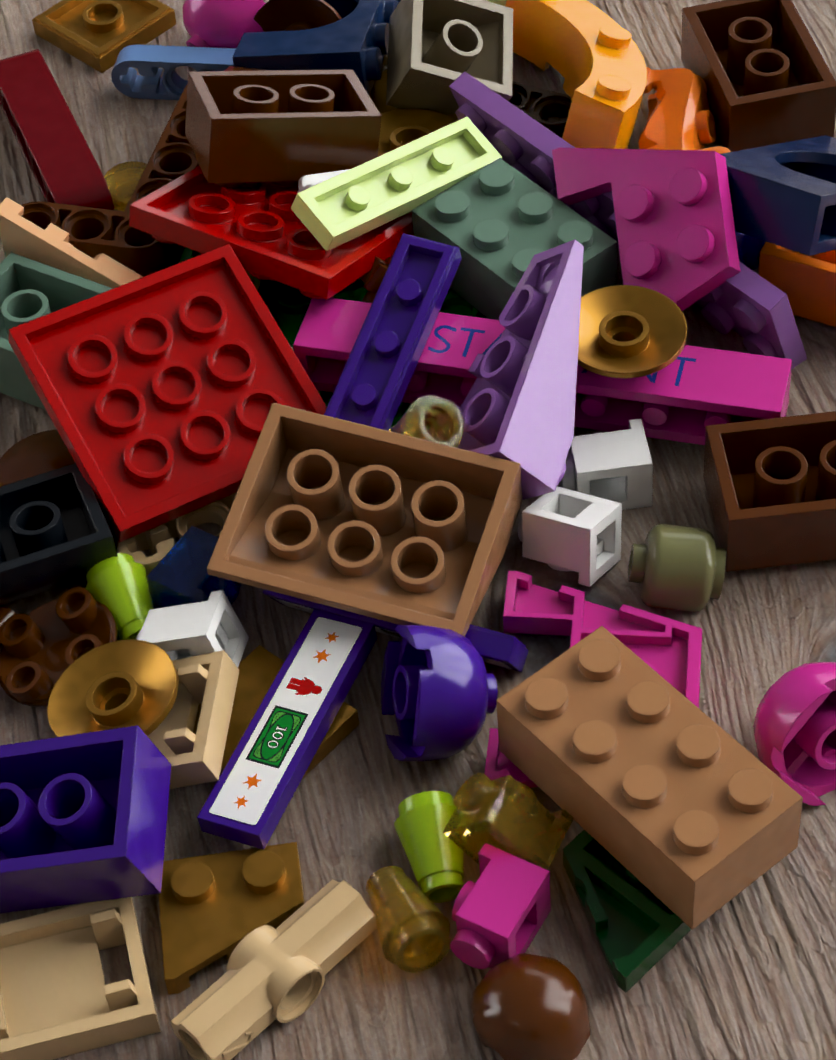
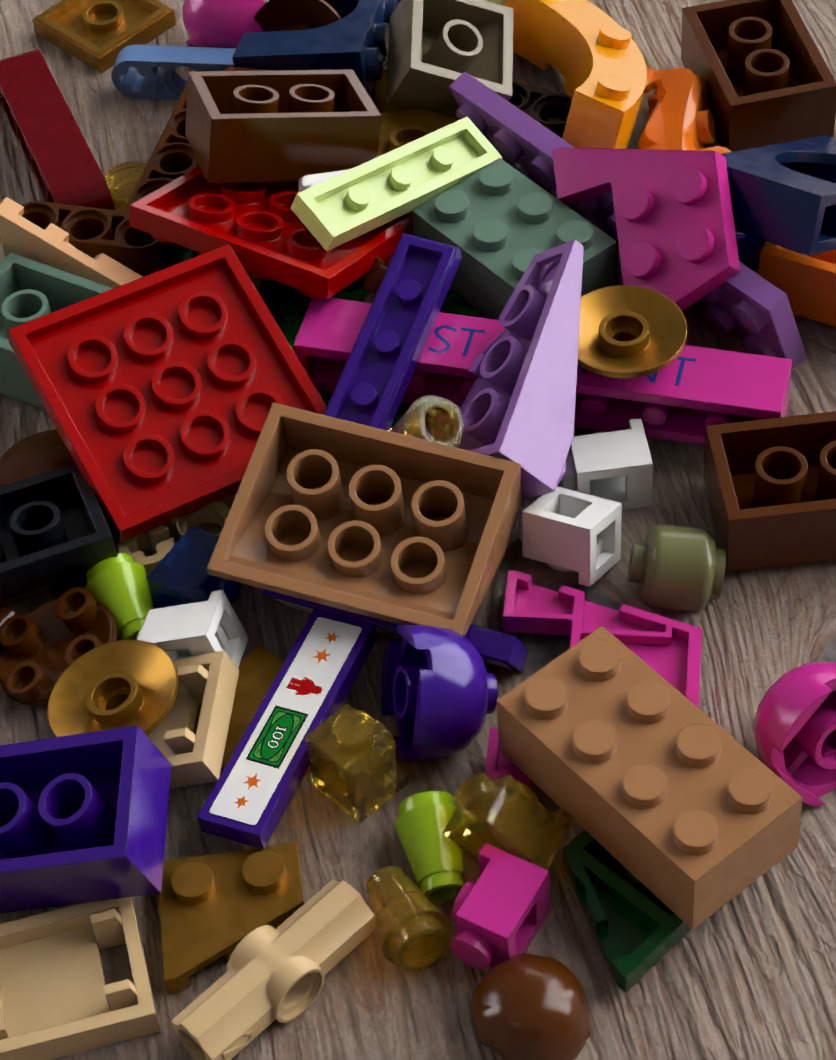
(364, 753): none -> clear yellow brick

